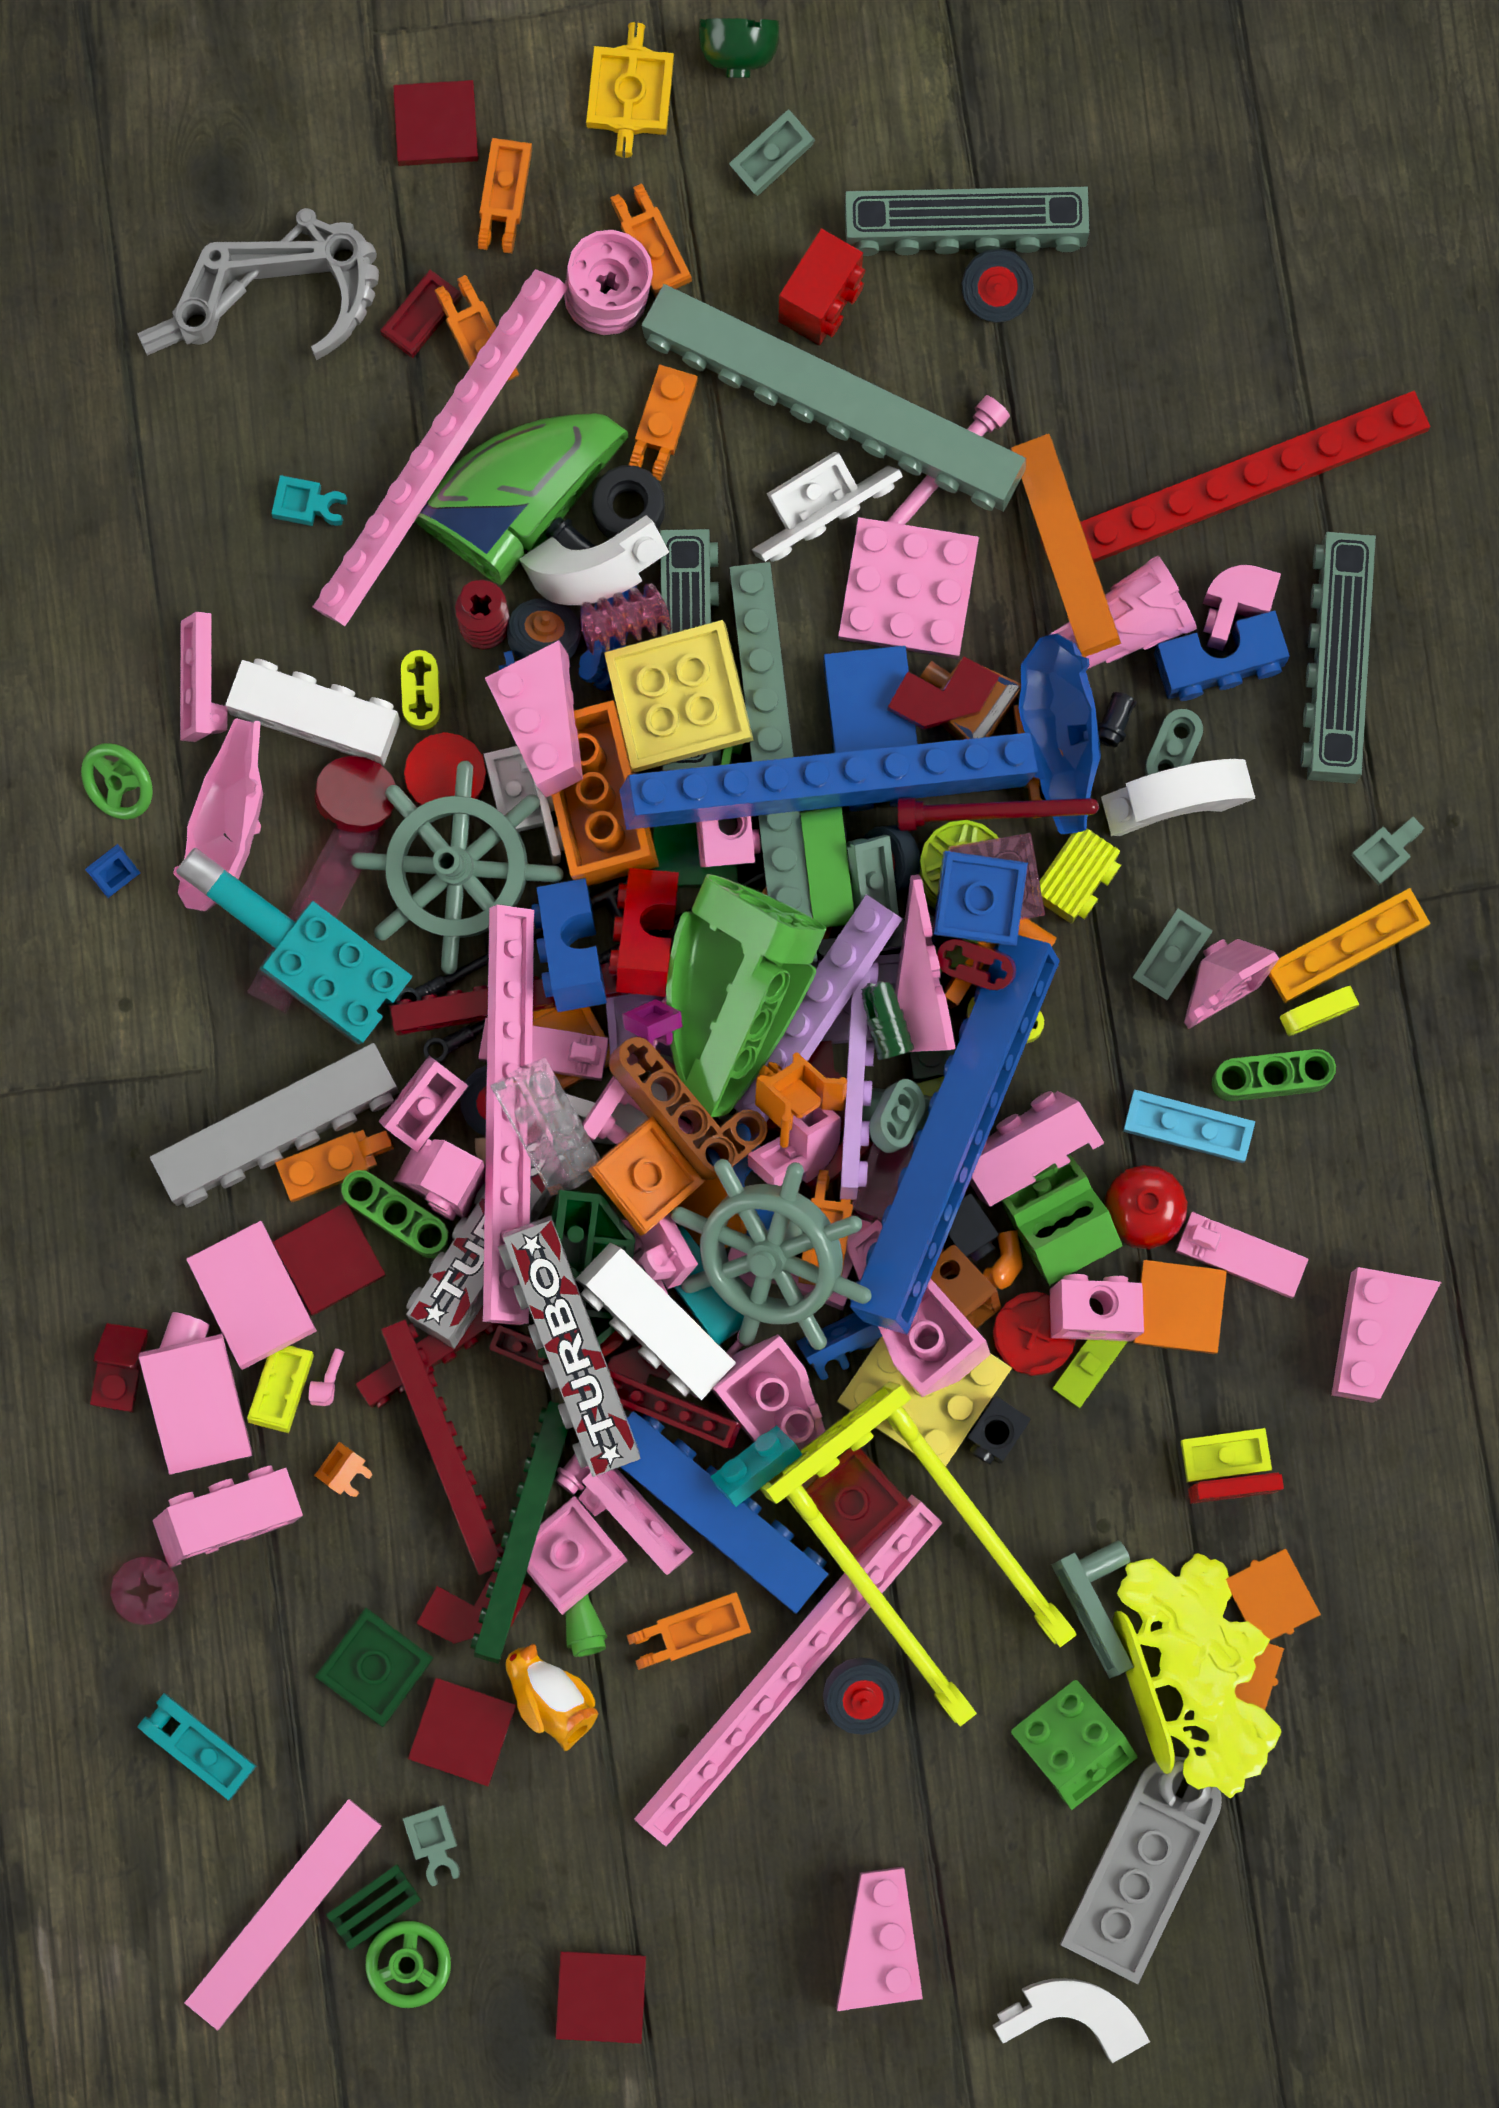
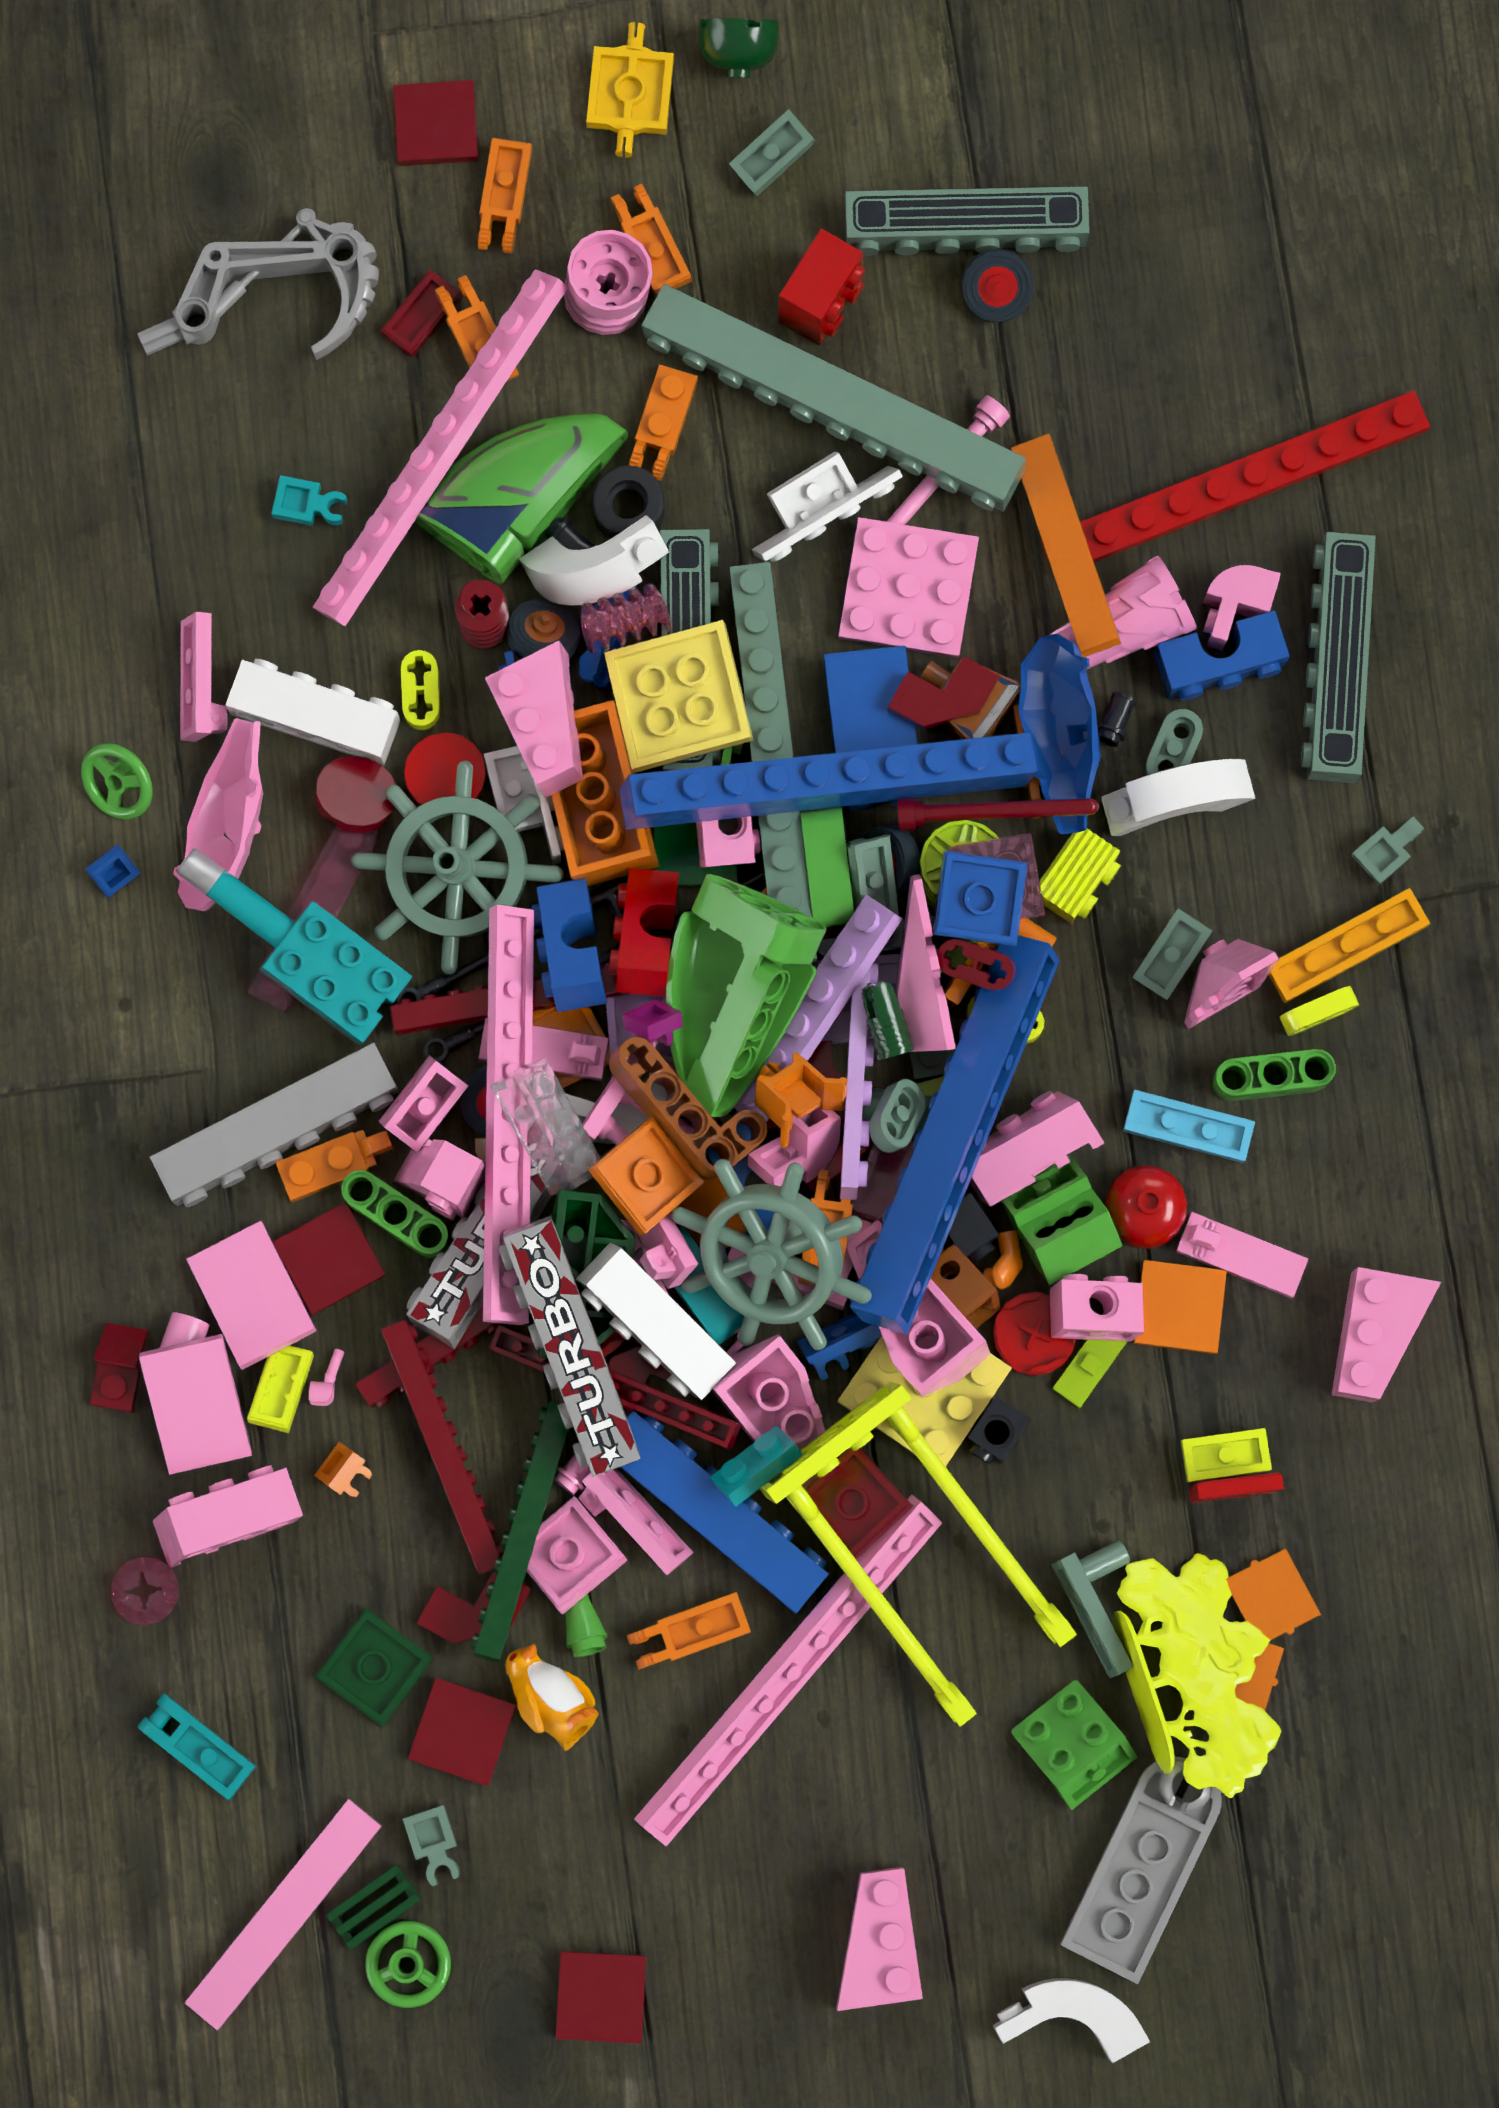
(861, 1695): black wheel -> none

